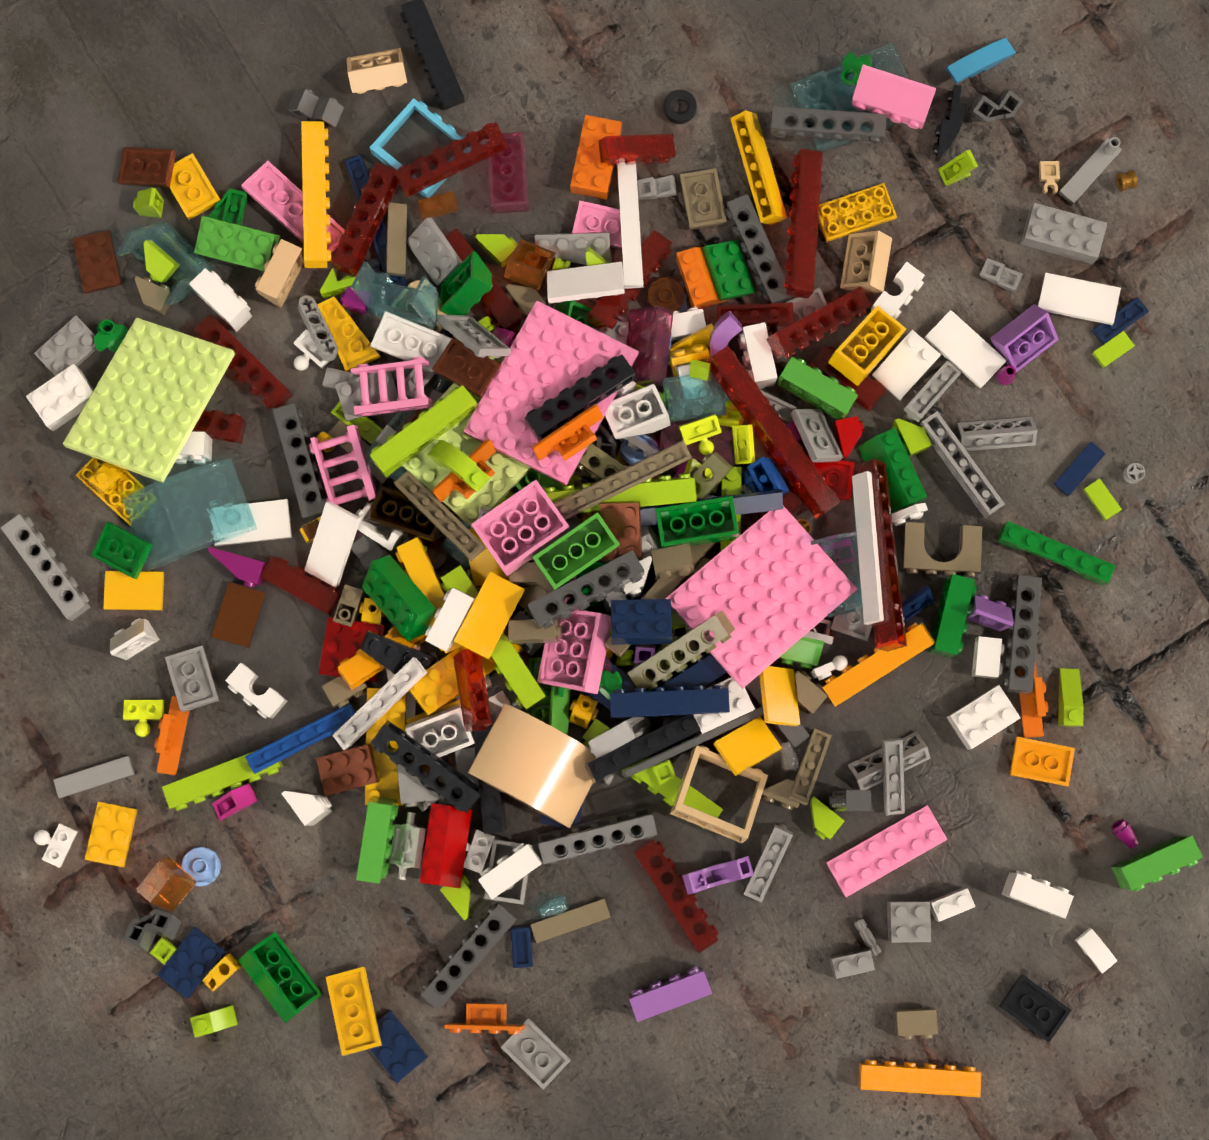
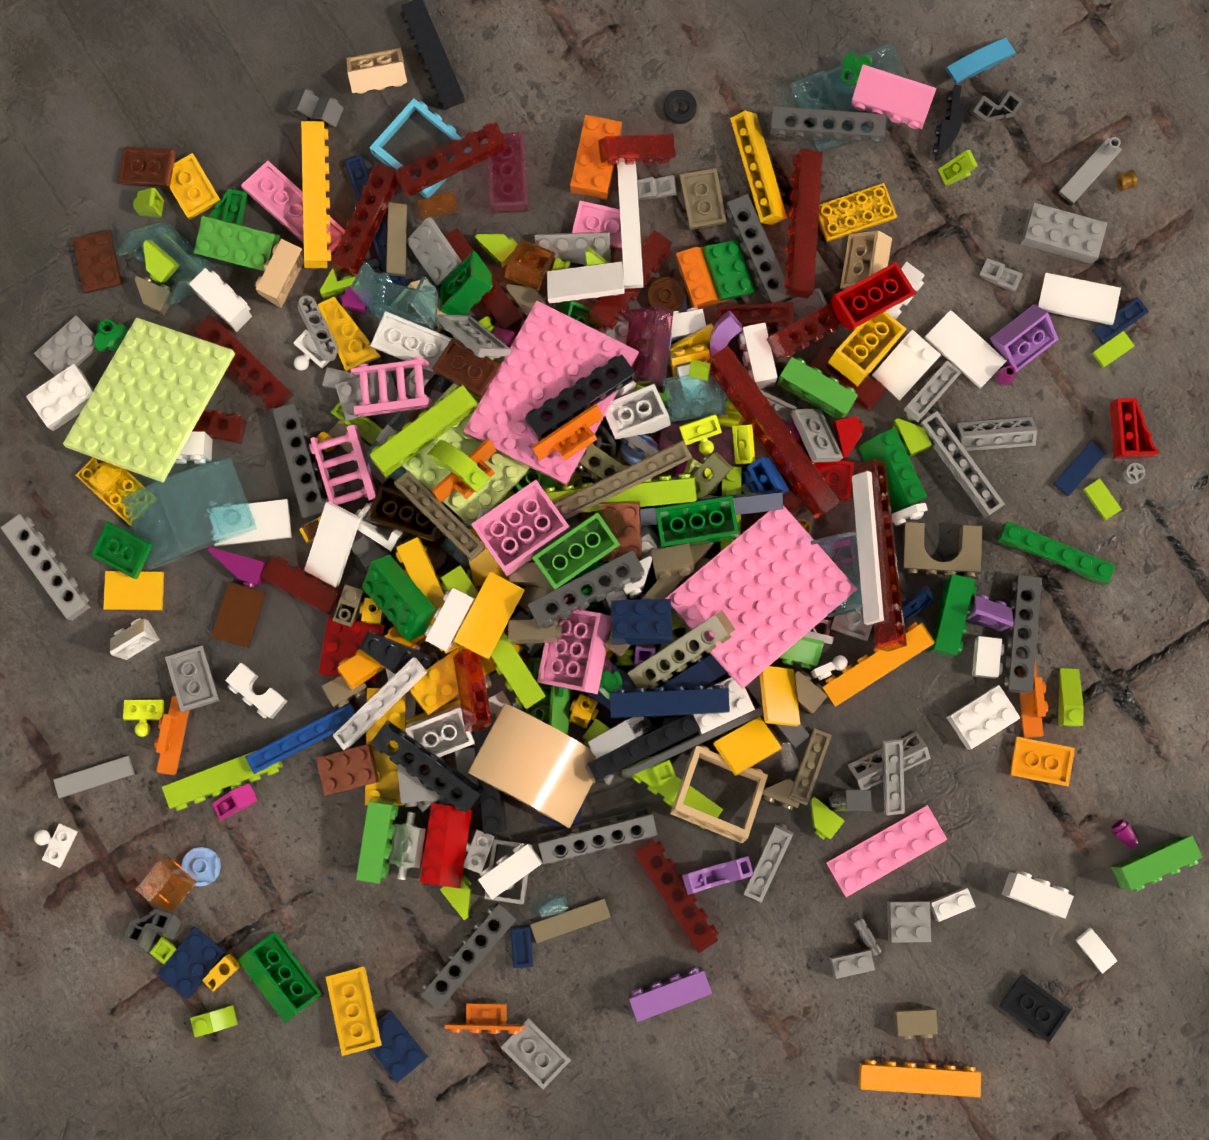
(111, 834): yellow plate -> none
(308, 807): white slope -> none
(872, 296): none -> red brick
(1049, 173): tan plate -> none
(1129, 431): none -> red wedge

